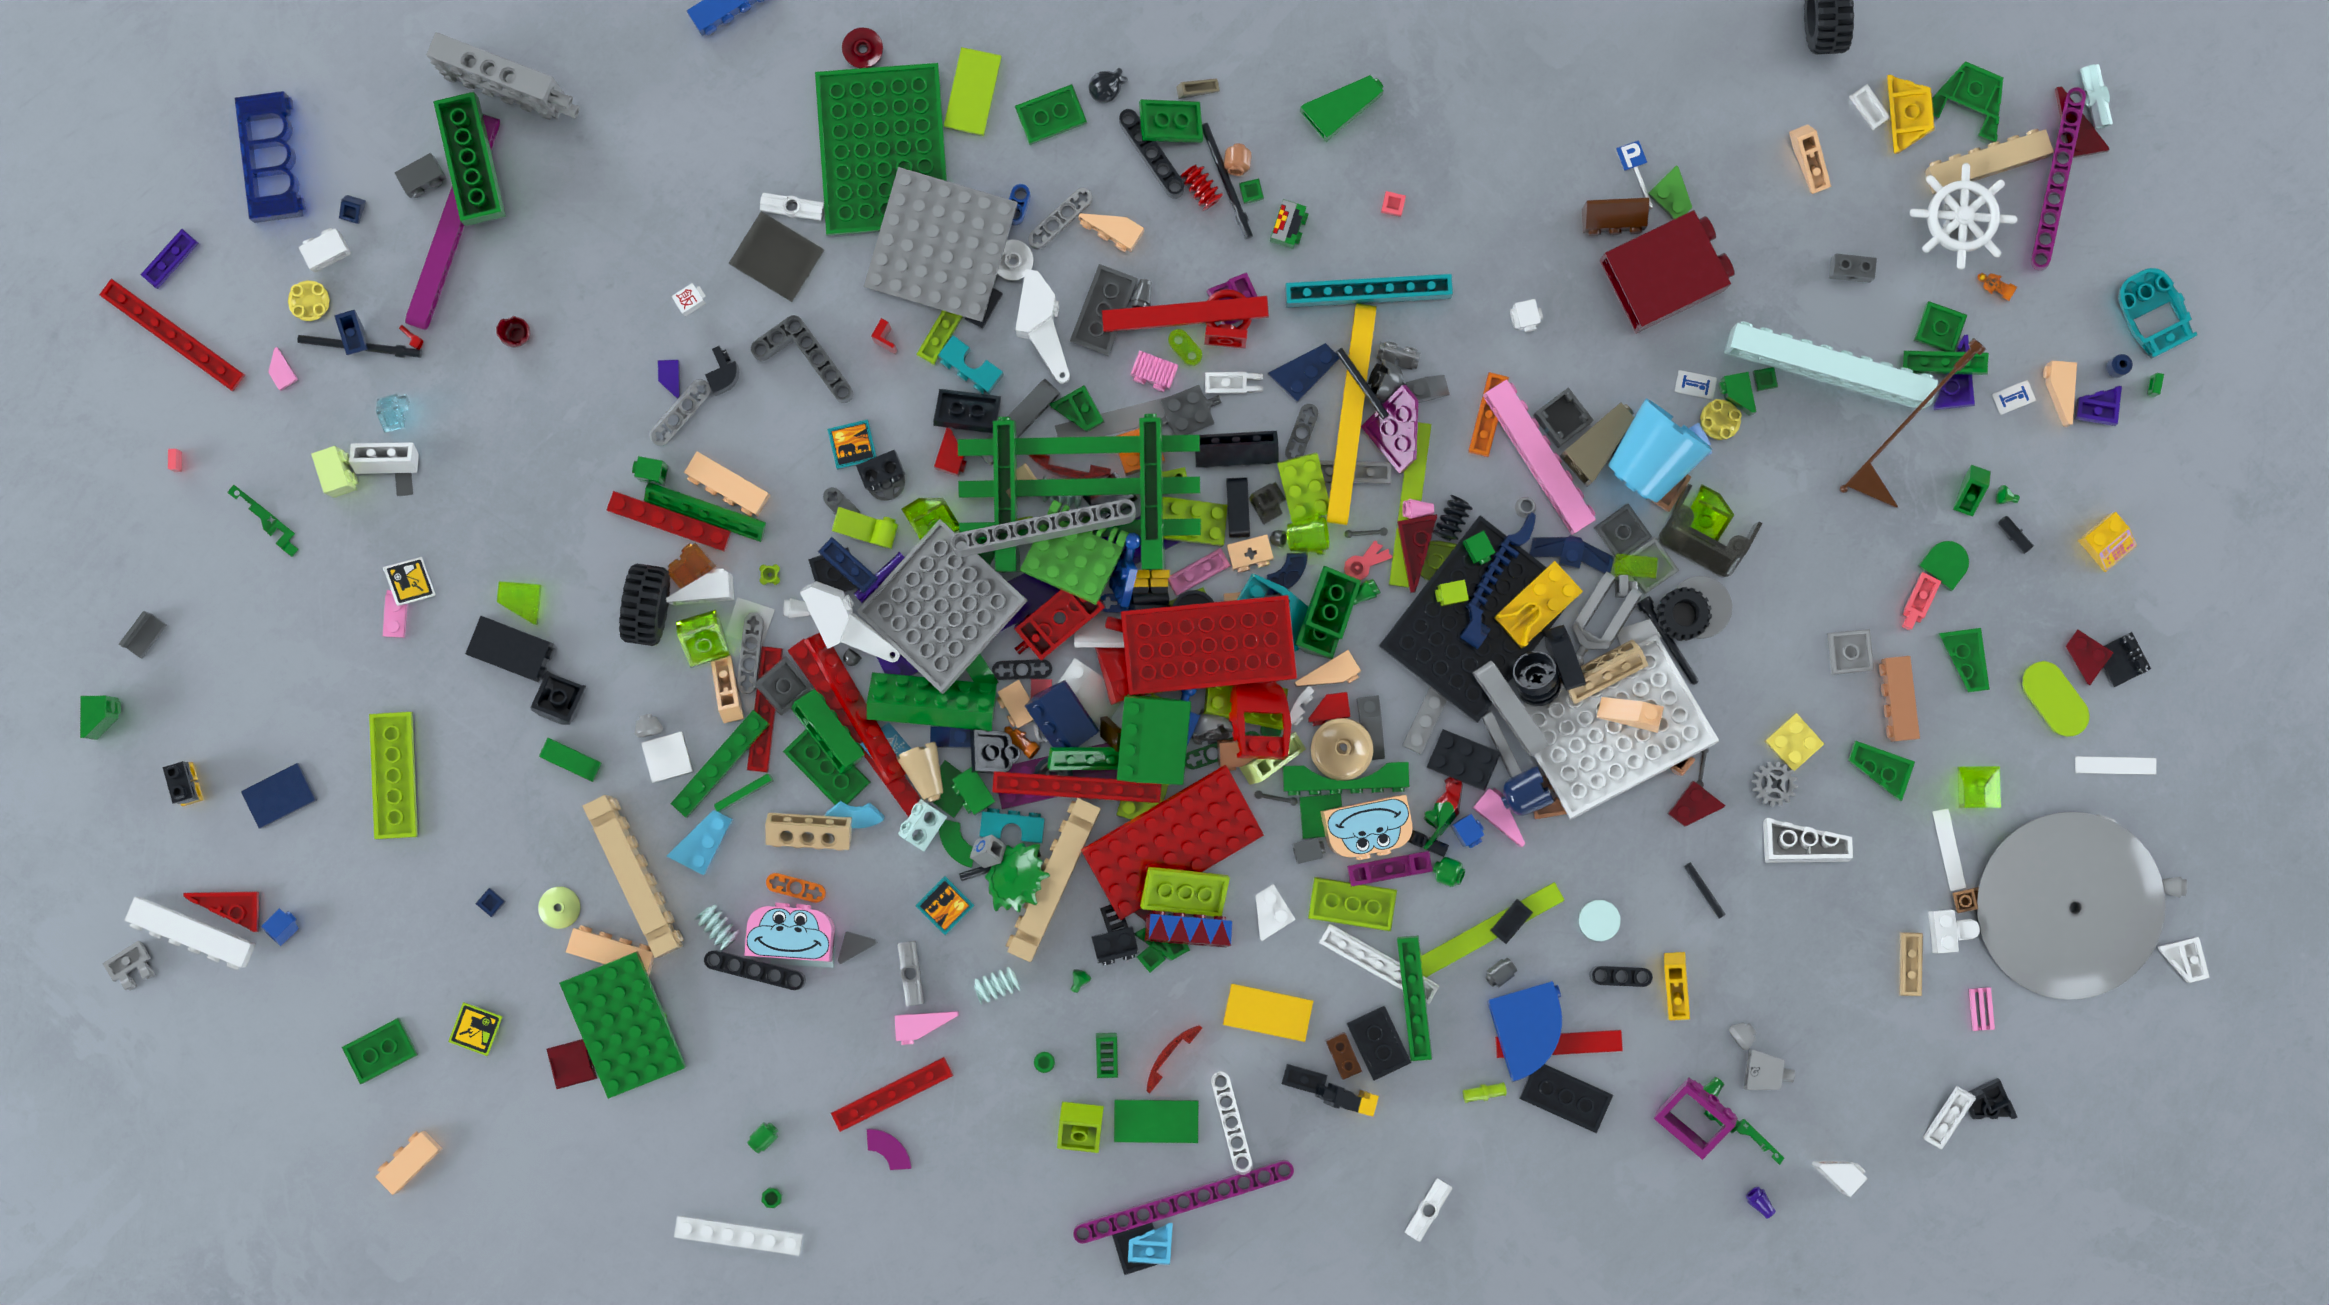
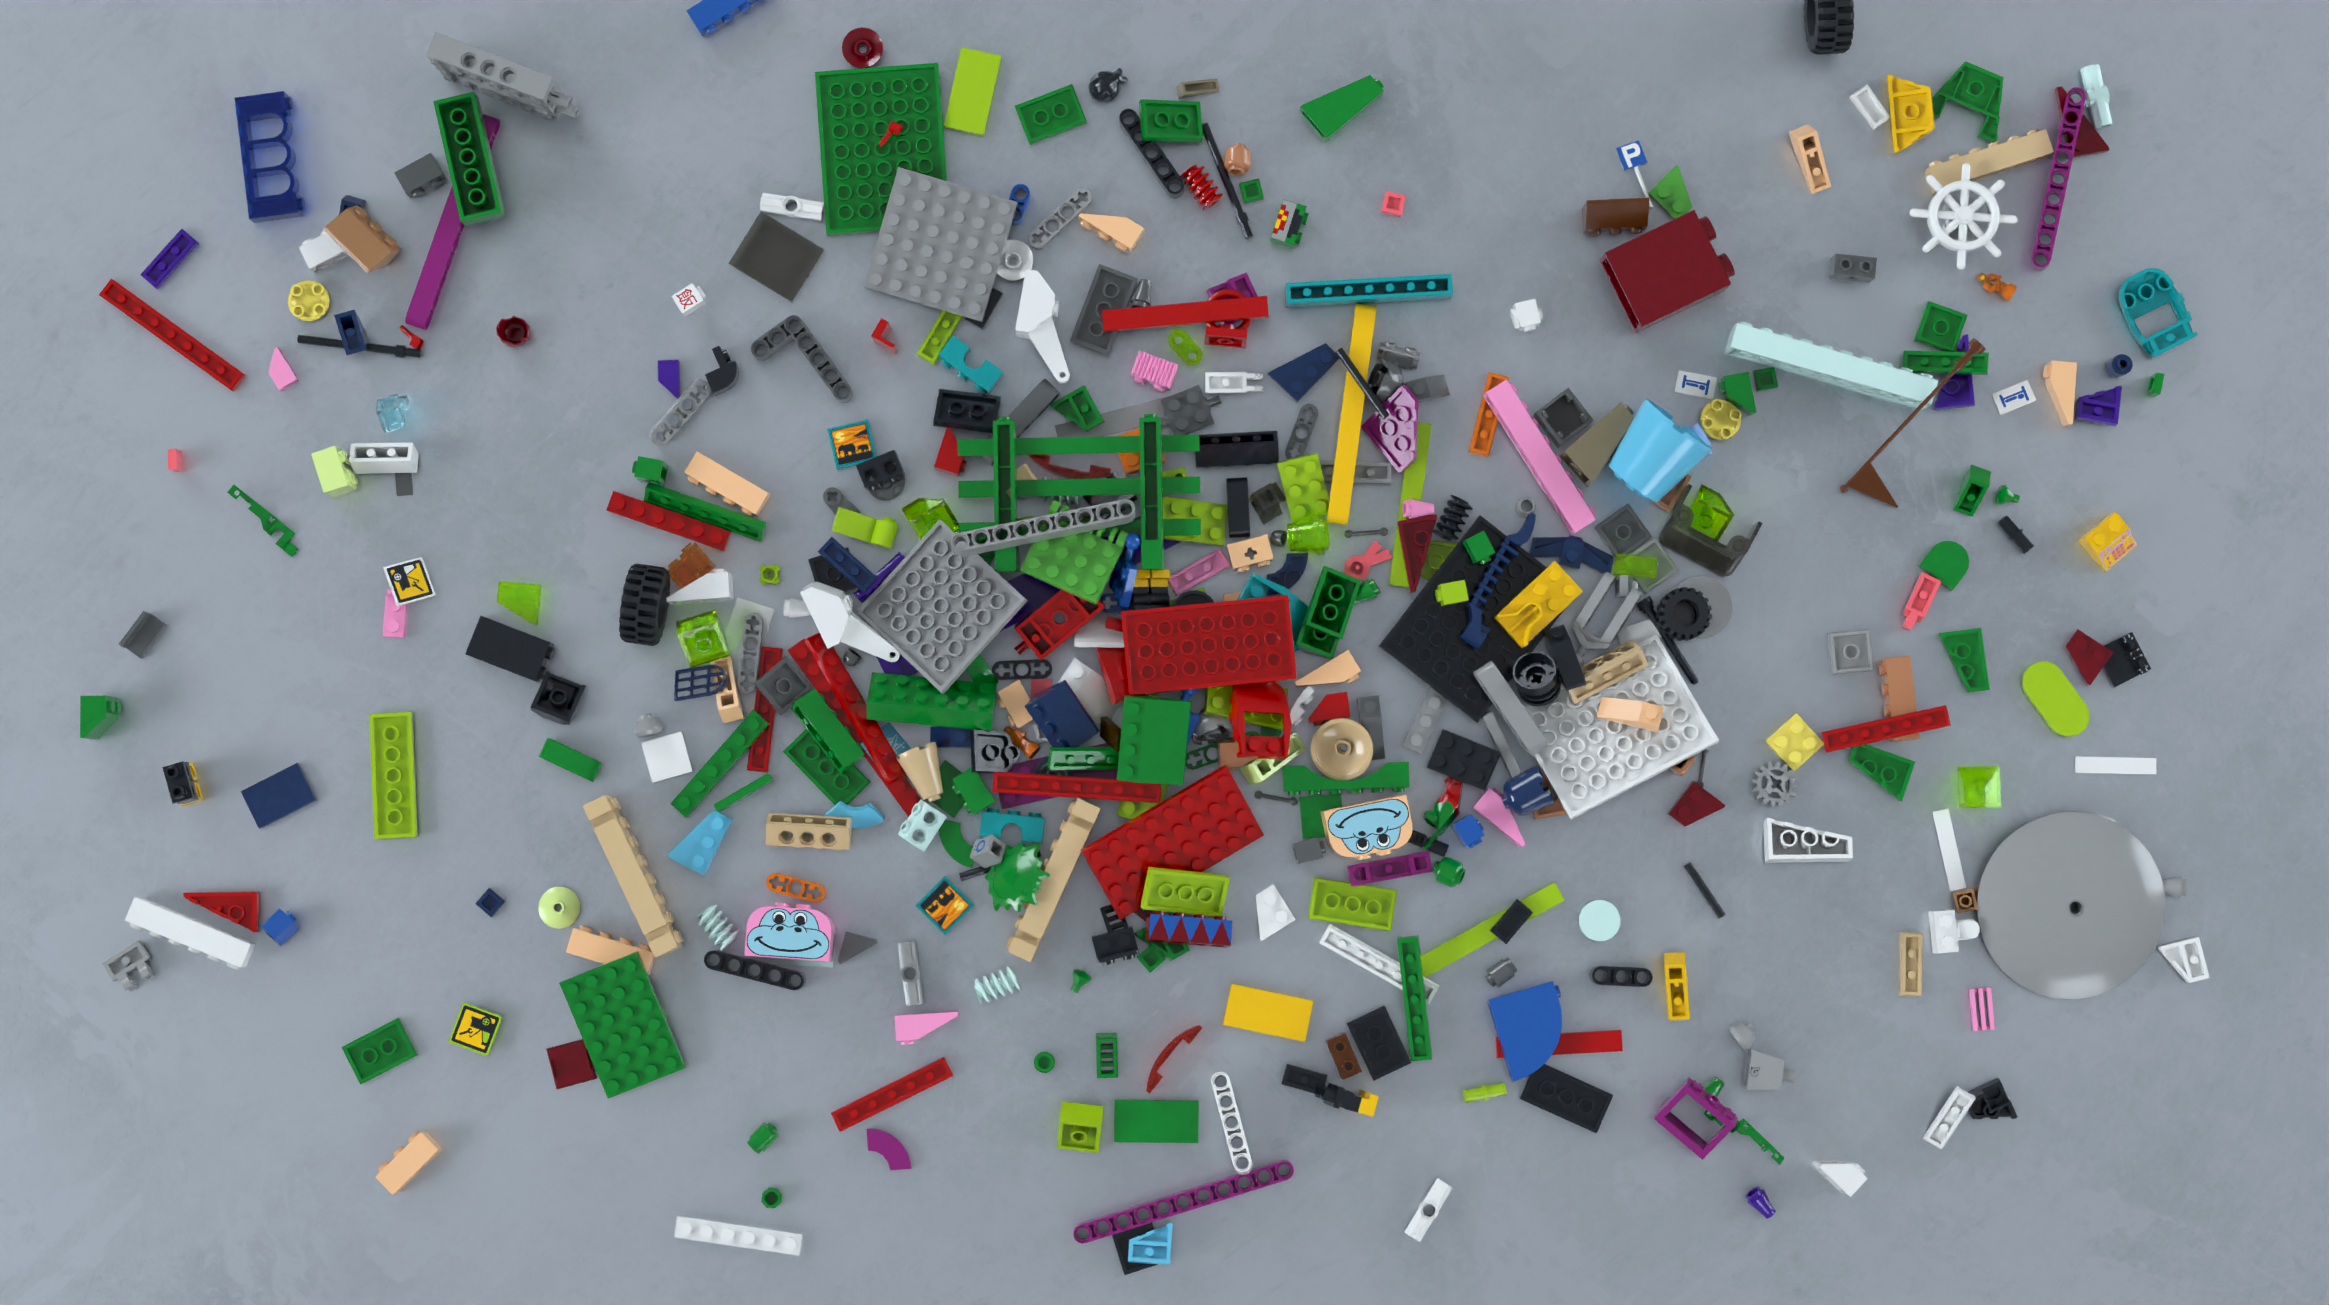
(362, 239): none -> medium nougat slope
(691, 679): none -> dark blue window
(893, 128): none -> red hand
(1886, 729): none -> red tile

